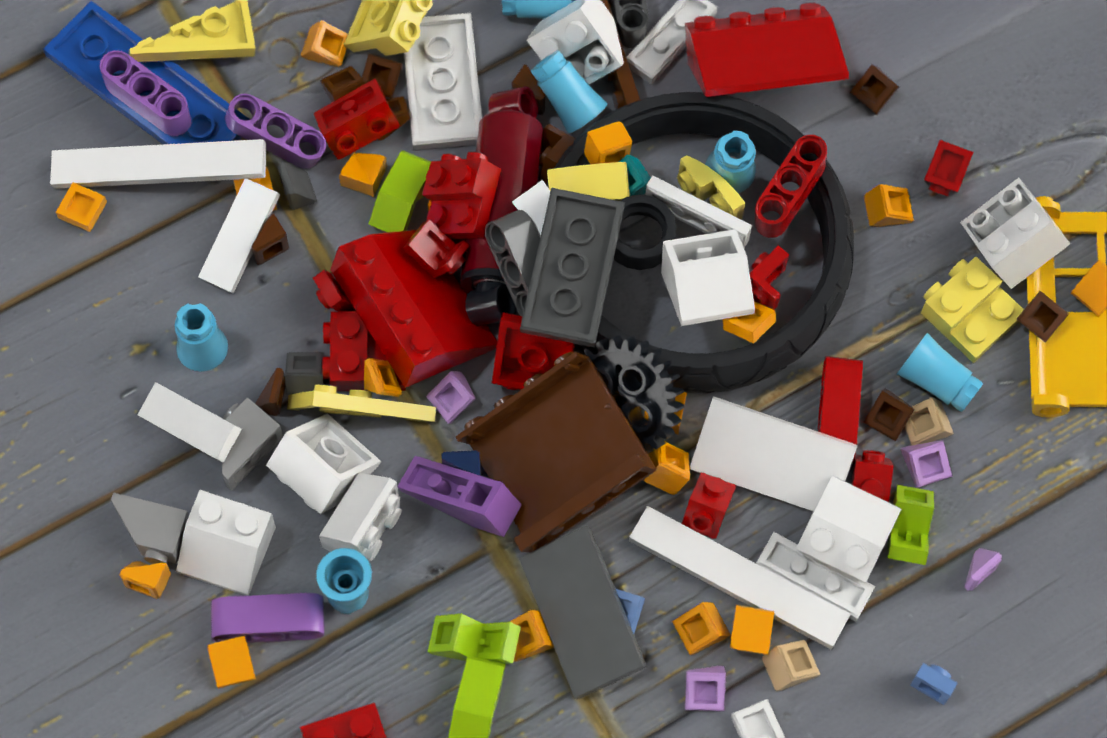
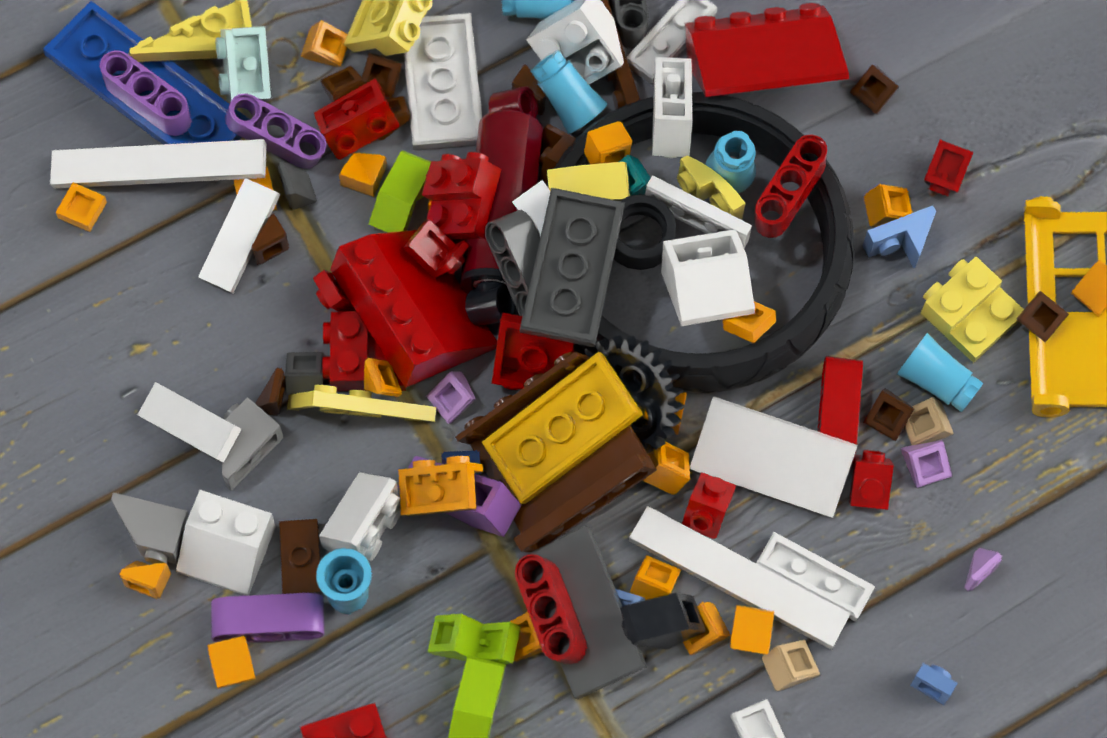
(199, 339): medium azure plant -> none
(243, 62): none -> light aqua bracket
(299, 556): none -> reddish brown plate
(321, 462): white slope -> none
(438, 488): none -> light orange bracket
(536, 598): none -> red beam
(562, 428): none -> yellow tile
(654, 579): none -> light orange slope
(662, 621): none -> black slope
(672, 107): none -> white slope
(705, 689): lavender slope -> none
(764, 272): red bracket -> none
(848, 528): white slope -> none
(905, 231): none -> light blue slope
(910, 532): lime slope -> none
(1015, 233): white slope -> none

